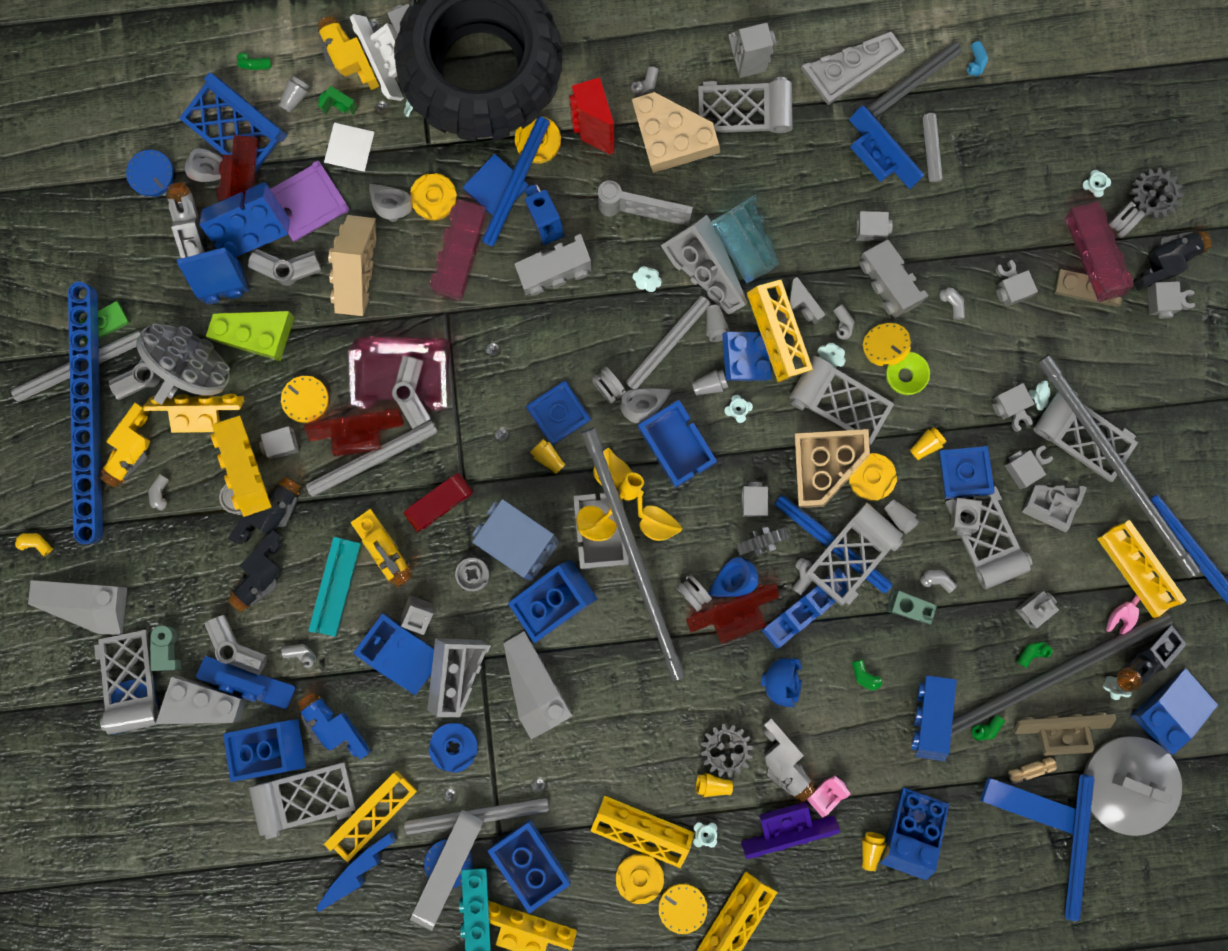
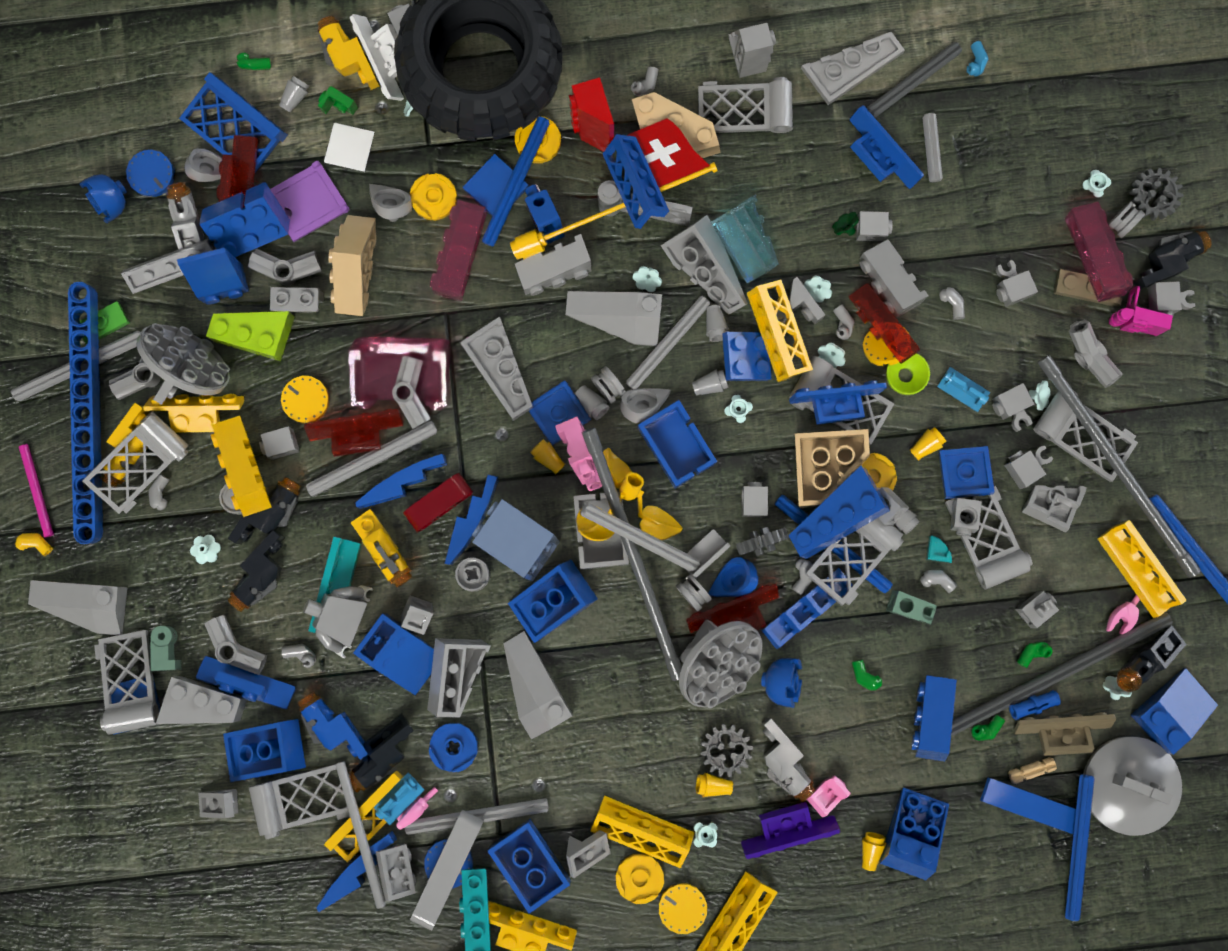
(36, 490): none -> dark pink bar
(105, 196): none -> blue cylinder
(159, 439): none -> light grey piece
(161, 268): none -> light grey tile
(210, 551): none -> light aqua plant
(218, 803): none -> light grey slope
(295, 299): none -> light grey bracket
(338, 616): none -> light grey torso
(360, 835): none -> light grey piece
(383, 754): none -> black plate
(393, 487): none -> blue slope
(396, 872): none -> light grey bracket
(398, 799): none -> dark azure hinge
(415, 810): none -> bright pink hand
(465, 527): none -> blue slope
(496, 363): none -> light grey wing
(580, 458): none -> bright pink hips
(586, 853): none -> light grey slope
(592, 402): none -> light grey cone
(622, 314): none -> light grey wedge
(639, 176): none -> blue fence
(639, 537): none -> light grey axle
(671, 164): none -> flag
(708, 551): none -> light grey panel
(719, 662): none -> light grey bracket
(818, 288): none -> light aqua plant
(838, 403): none -> blue bracket
(842, 513): none -> blue wedge
(846, 224): none -> dark green plant
(883, 323): none -> clear red bracket
(896, 506): none -> light grey brick
(938, 550): none -> teal tile
(964, 389): none -> dark azure hinge
(1034, 705): none -> blue pin
(1092, 353): none -> light grey piece
(1139, 319): none -> dark pink piece

